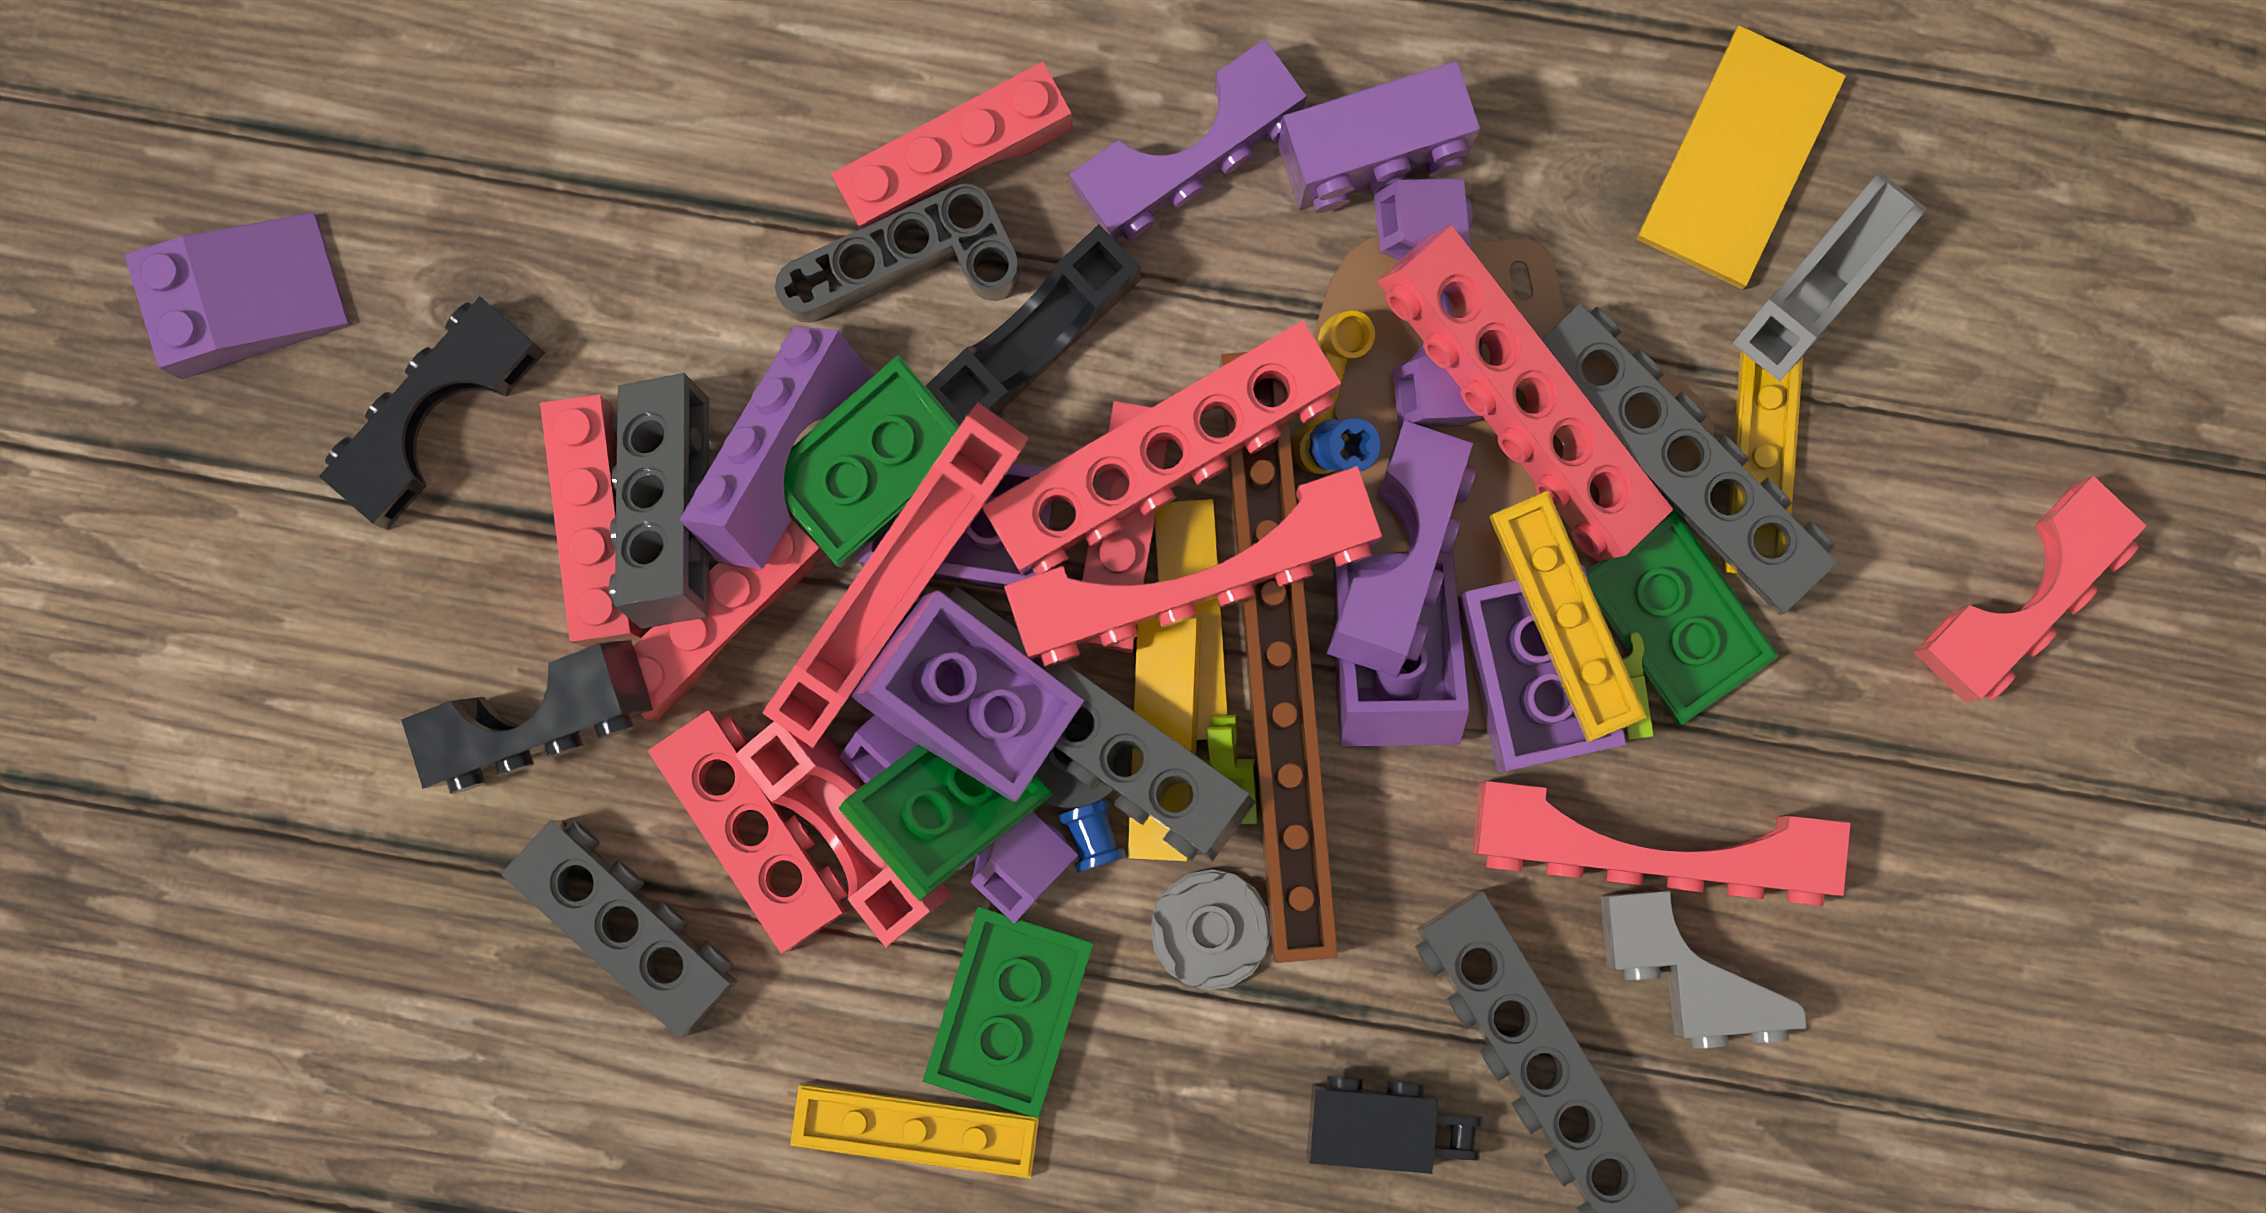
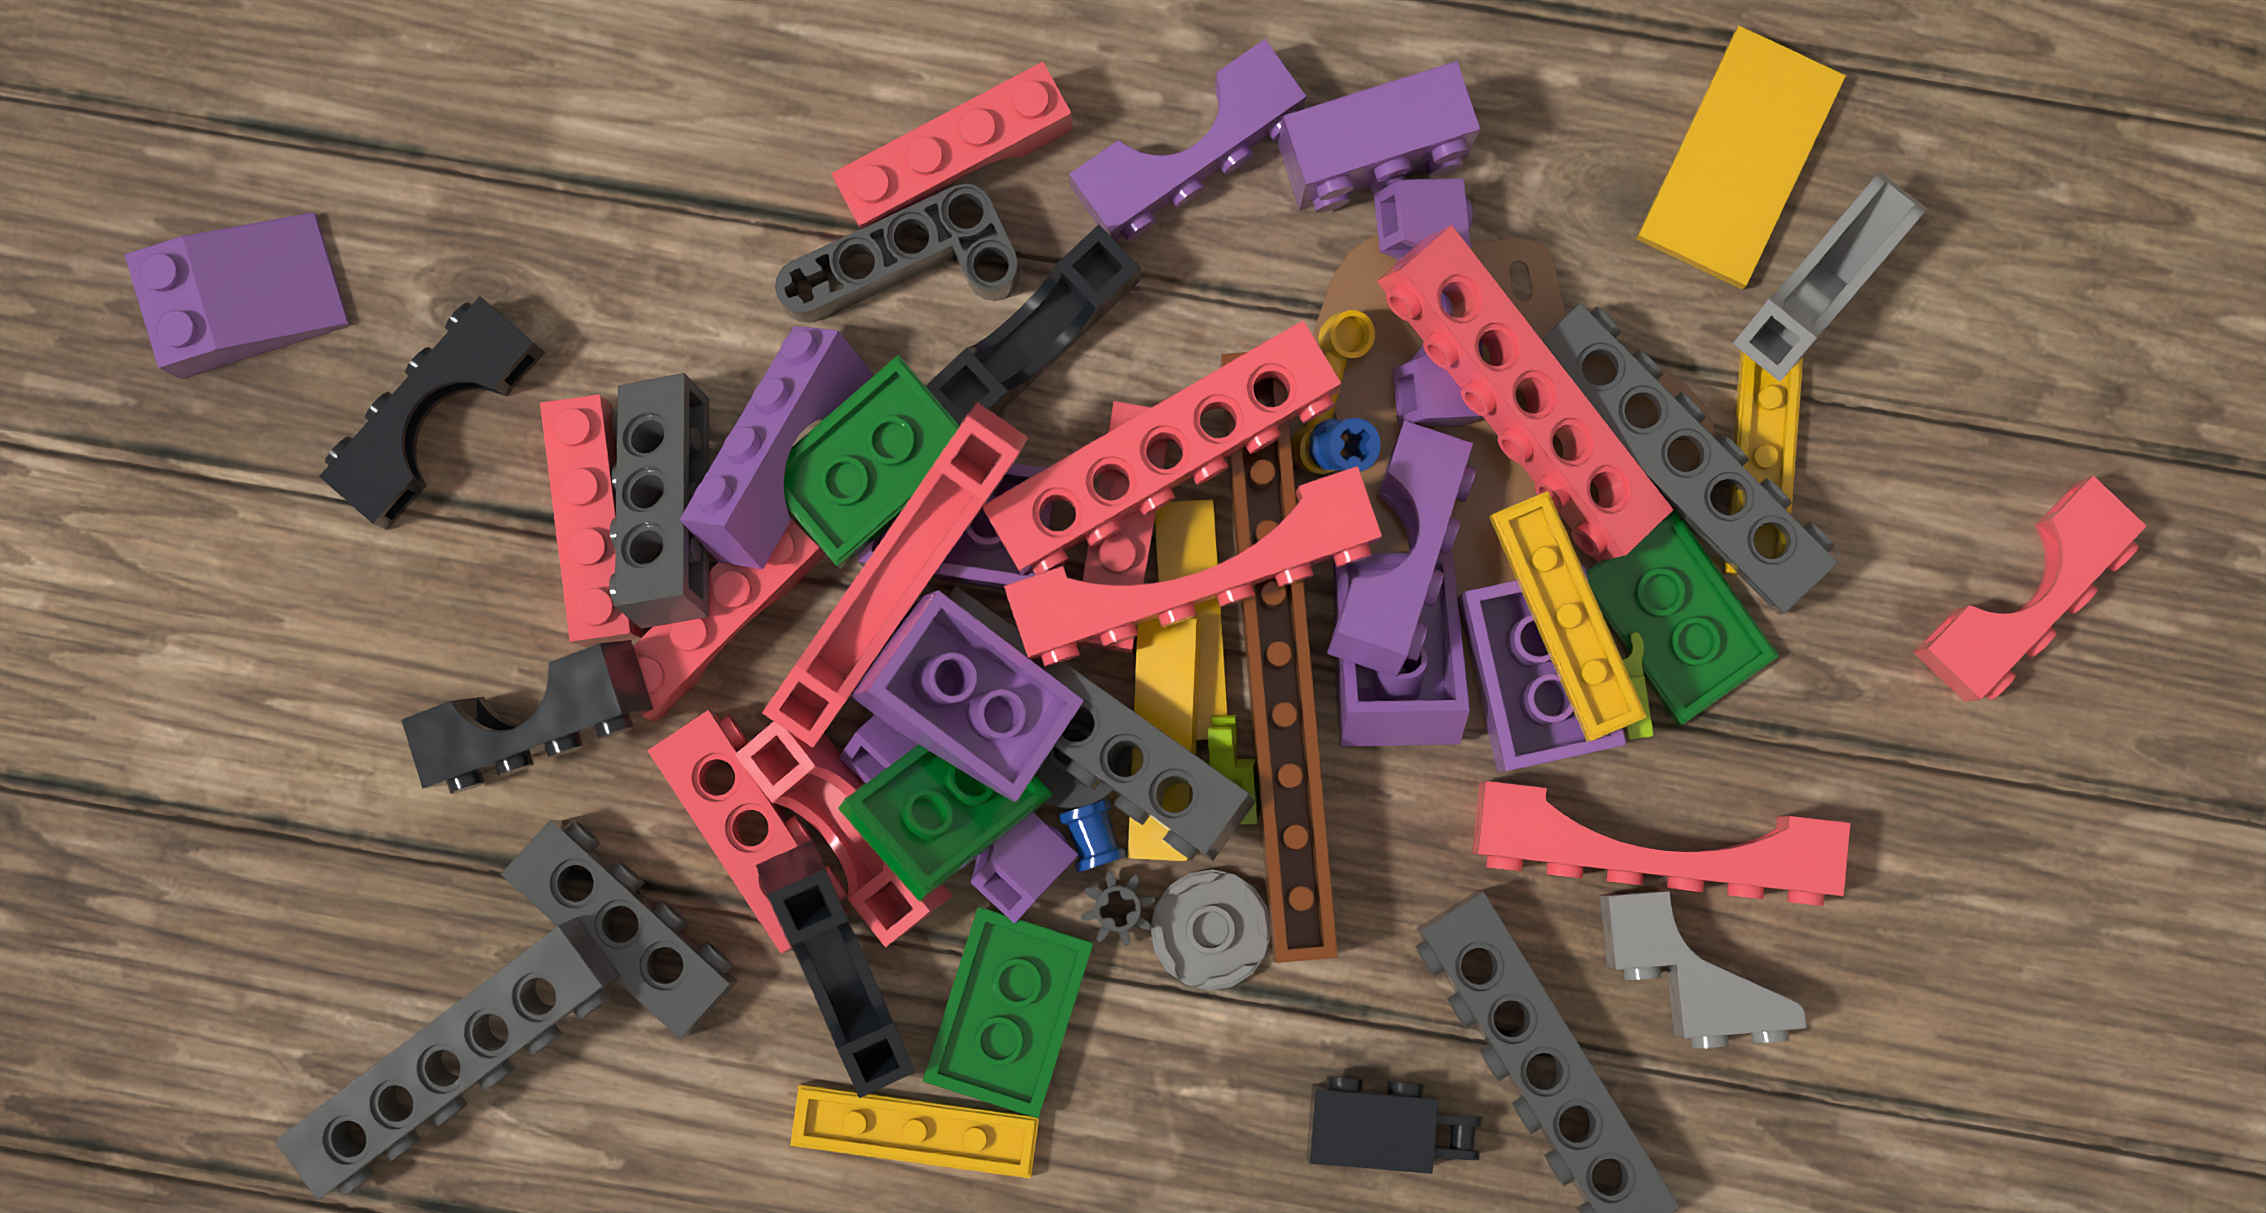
(322, 1143): none -> dark grey brick
(835, 968): none -> black arch
(1108, 923): none -> dark grey gear

